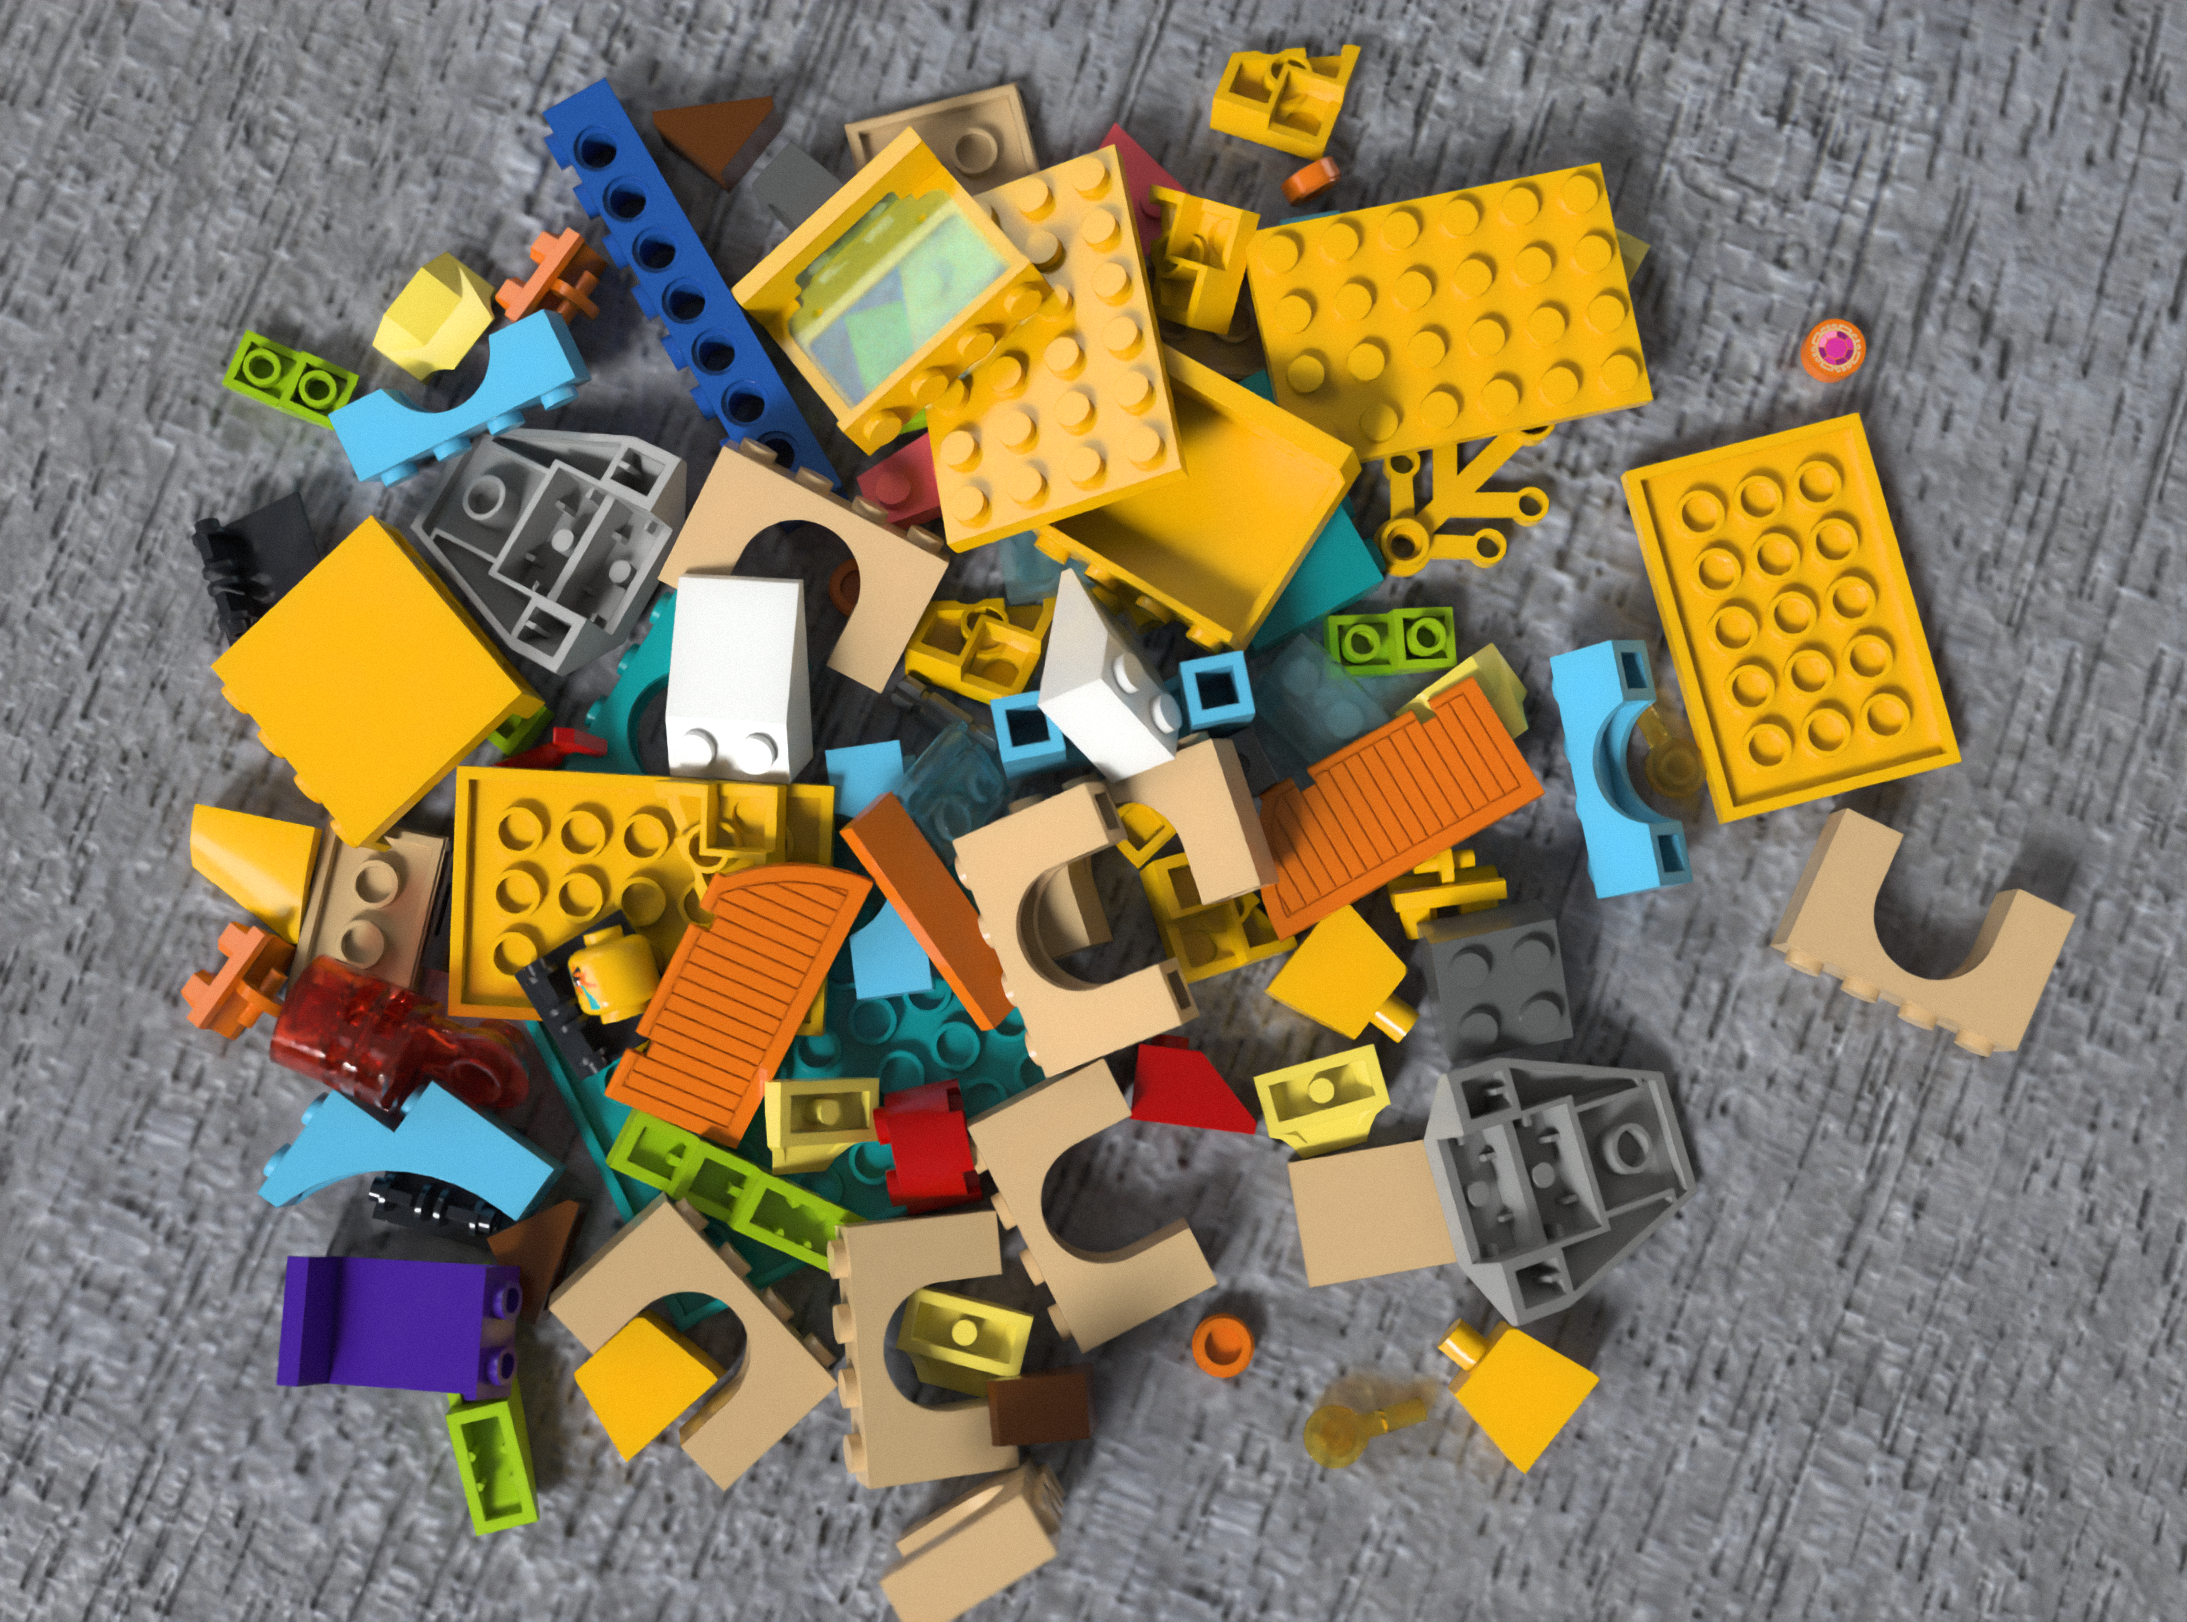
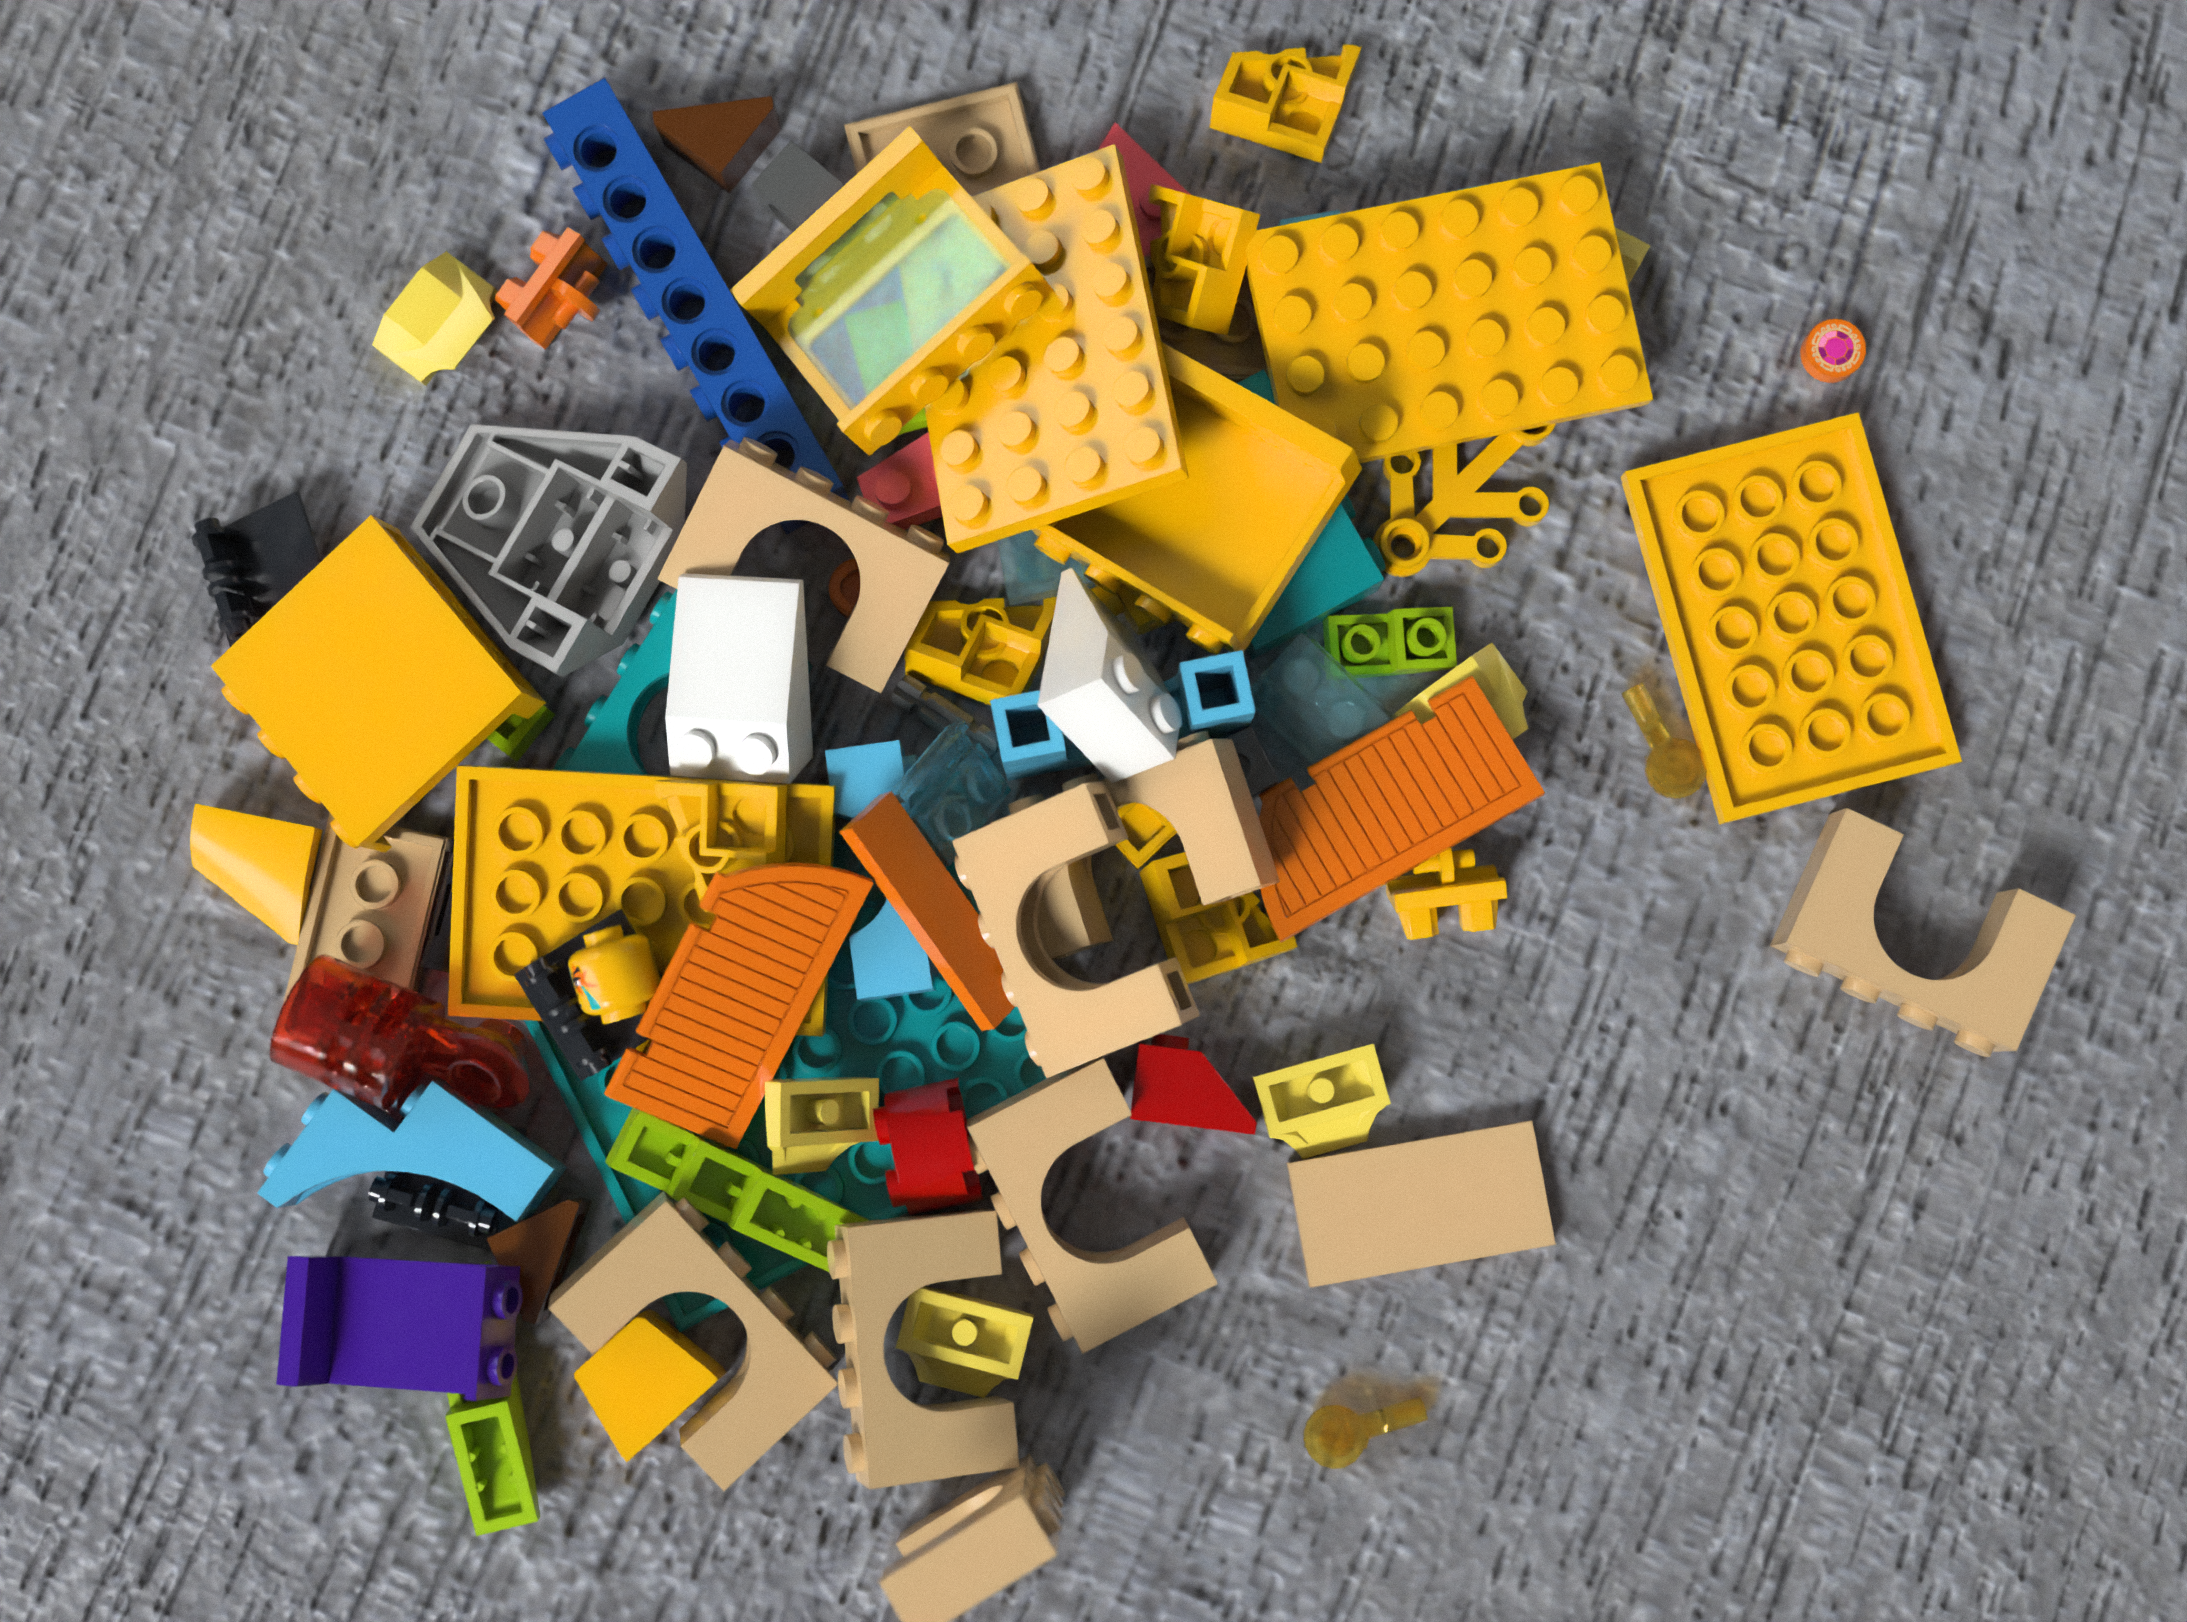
(244, 984): orange hips -> none
(289, 380): lime slope -> none
(527, 367): medium azure arch -> none
(552, 754): red piece -> none
(1043, 1406): reddish brown slope -> none
(1222, 1344): orange tile -> none
(1311, 182): orange tile -> none
(1345, 979): yellow torso -> none
(1495, 980): dark grey brick -> none
(1514, 1387): yellow torso -> none
(1552, 1175): light grey wedge -> none
(1599, 701): medium azure arch -> none

